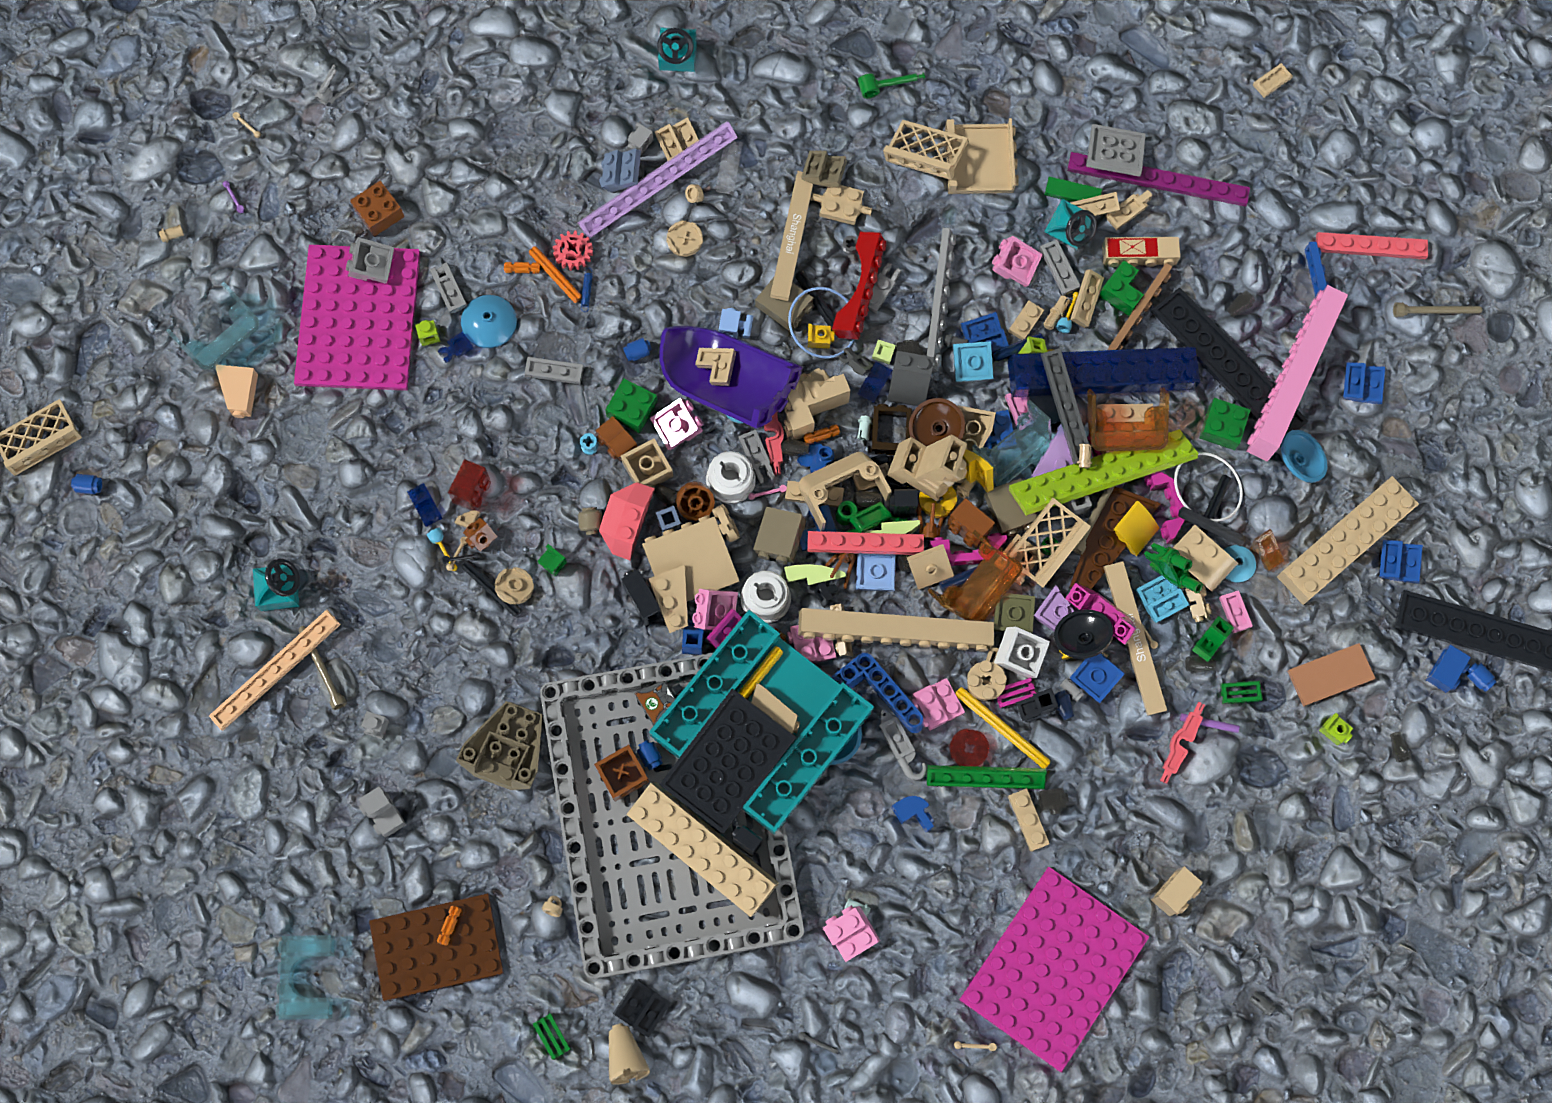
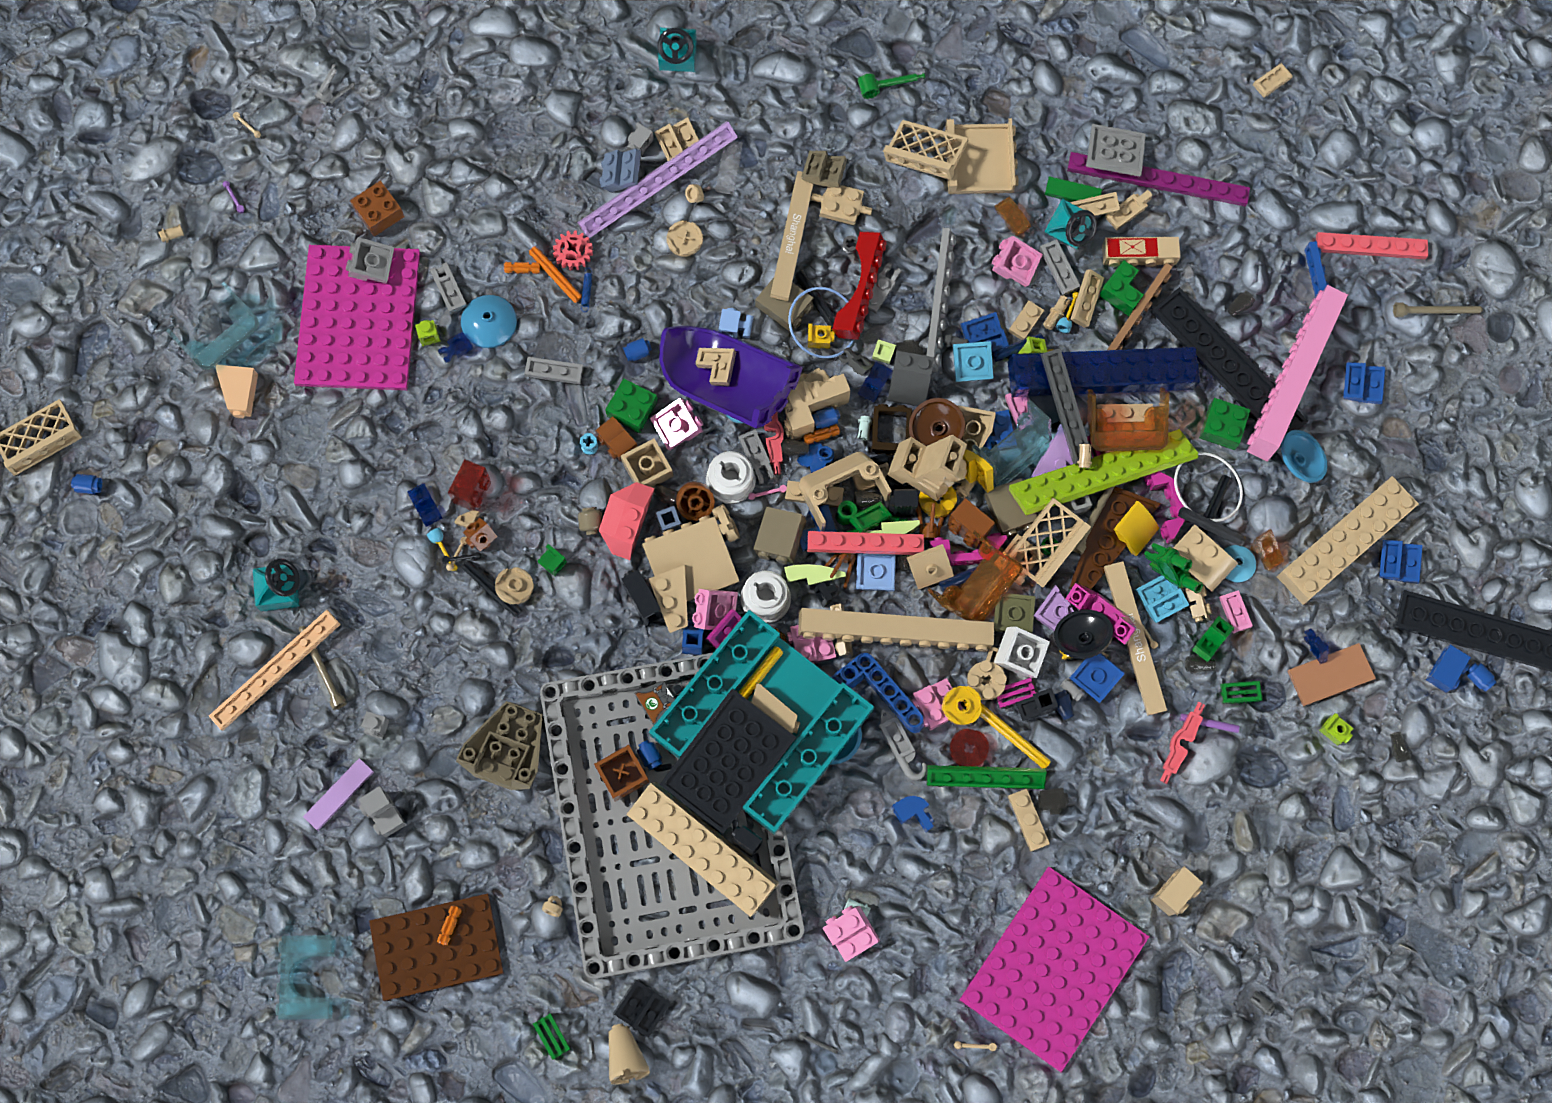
(338, 794): none -> lavender tile
(826, 417): none -> blue brick
(962, 716): none -> yellow plate
(1013, 216): none -> clear orange slope
(1318, 647): none -> clear blue plate

